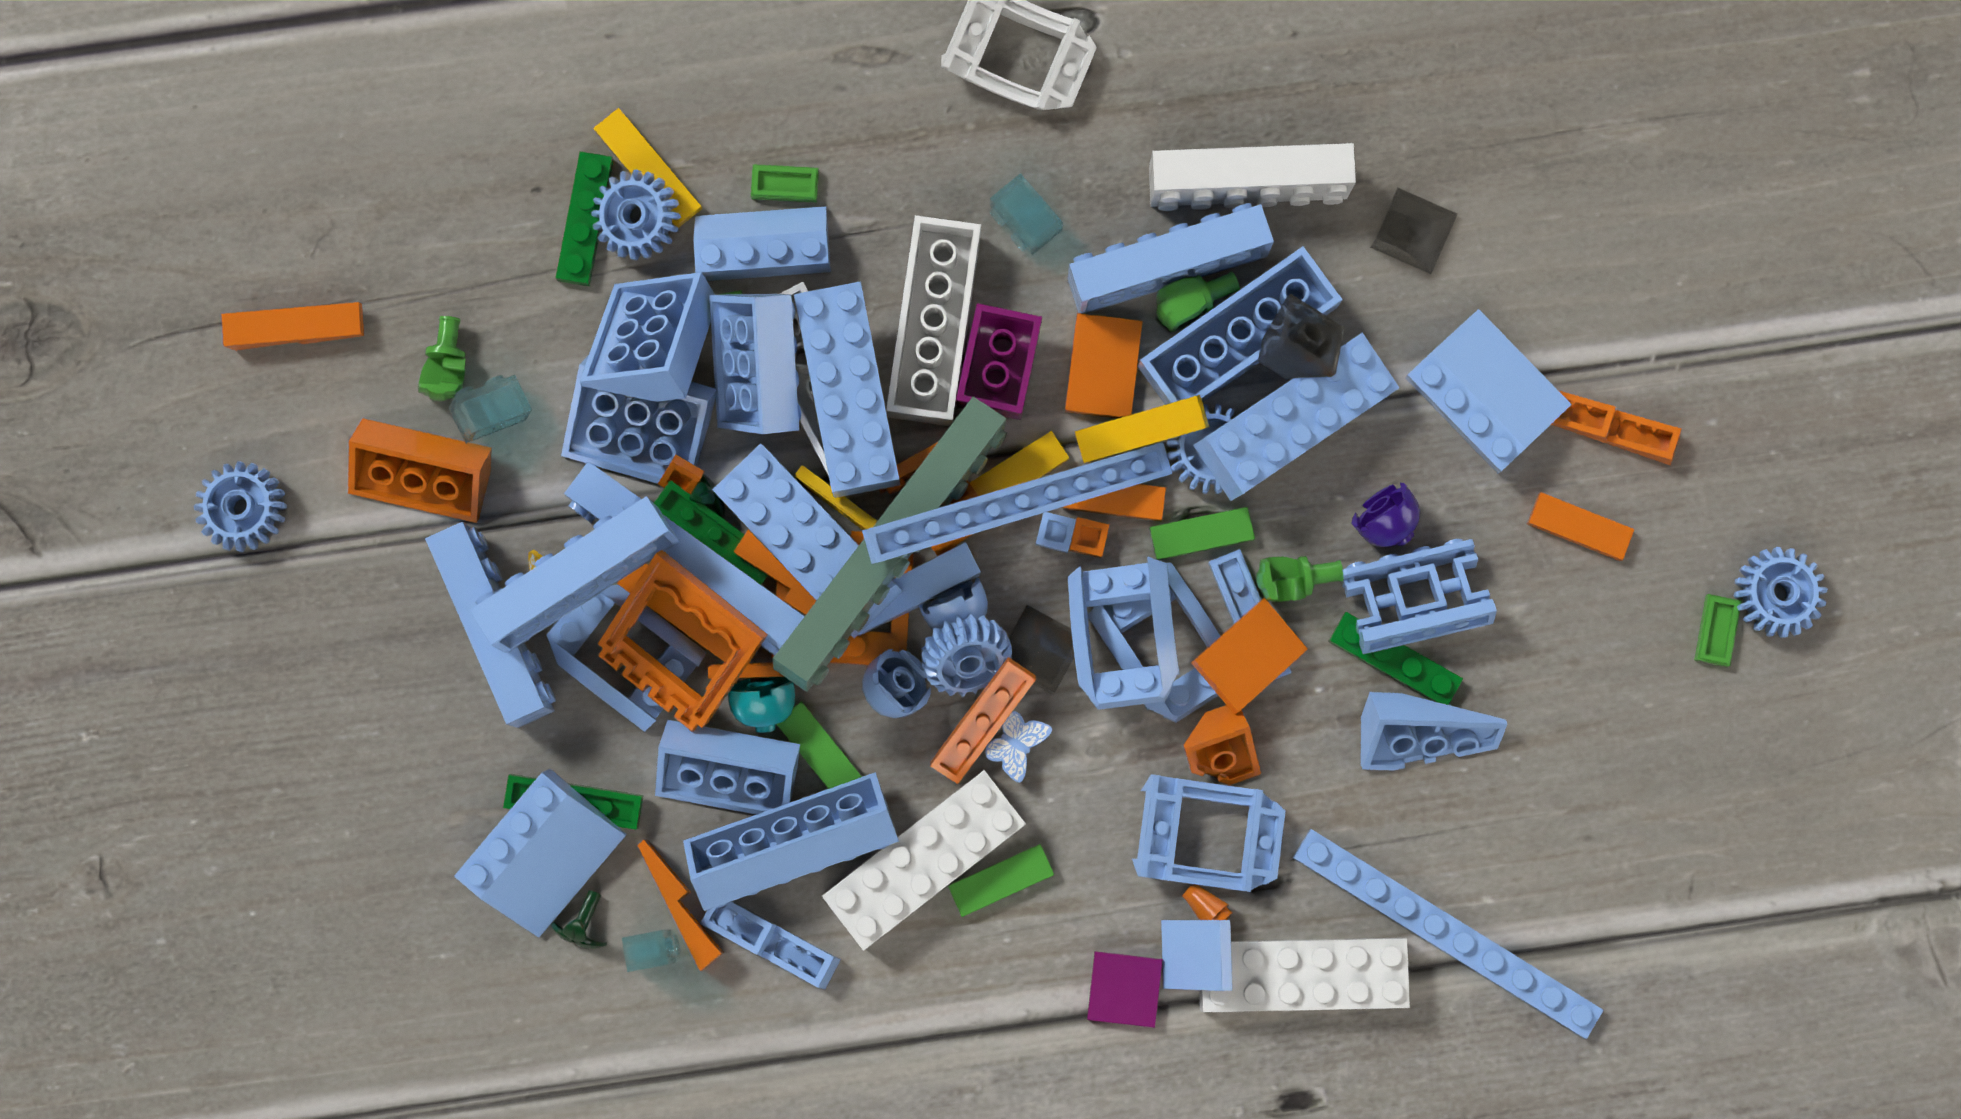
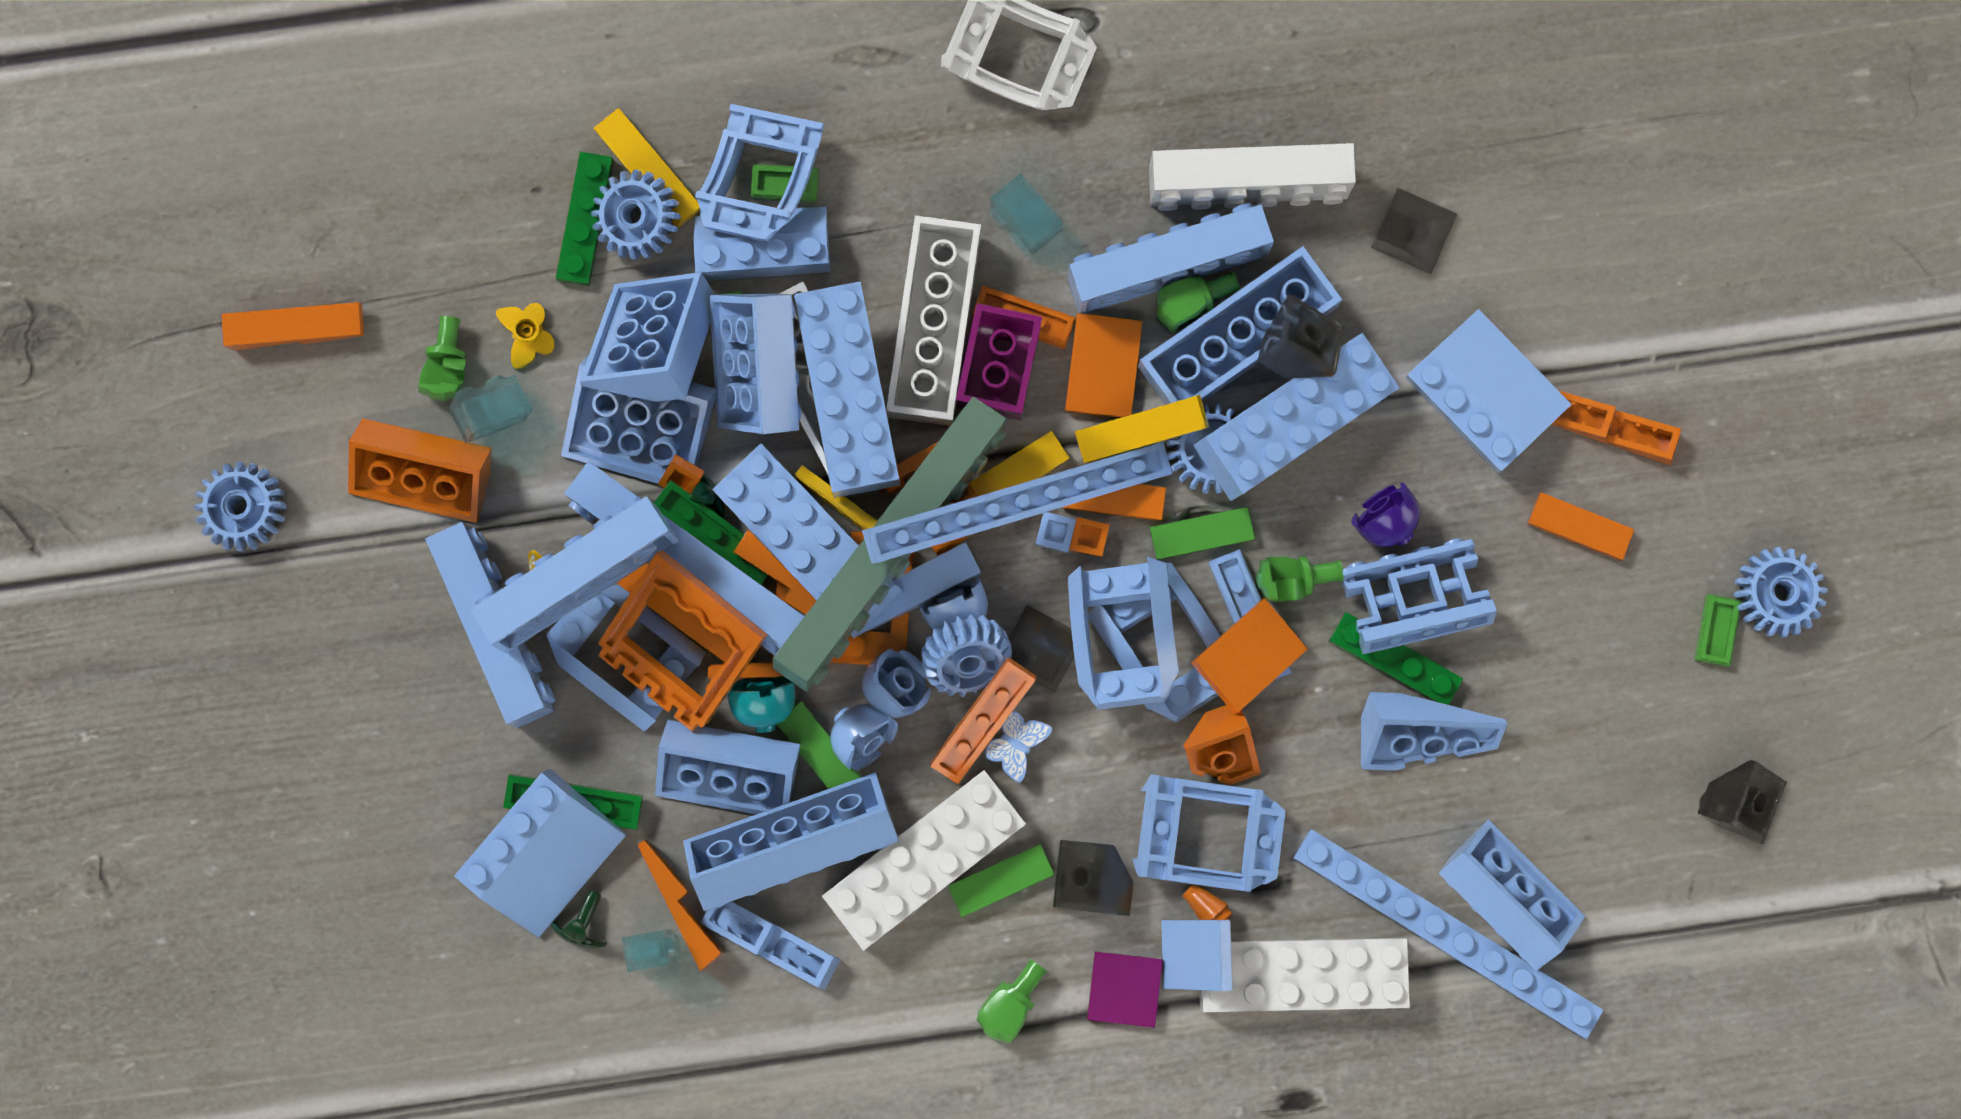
(527, 332): none -> yellow animal
(768, 131): none -> light blue wedge
(859, 734): none -> light blue cylinder
(1008, 1005): none -> bright green piece
(1054, 327): none -> orange tile
(1092, 879): none -> clear smoke slope
(1512, 895): none -> light blue slope
(1743, 800): none -> clear smoke slope

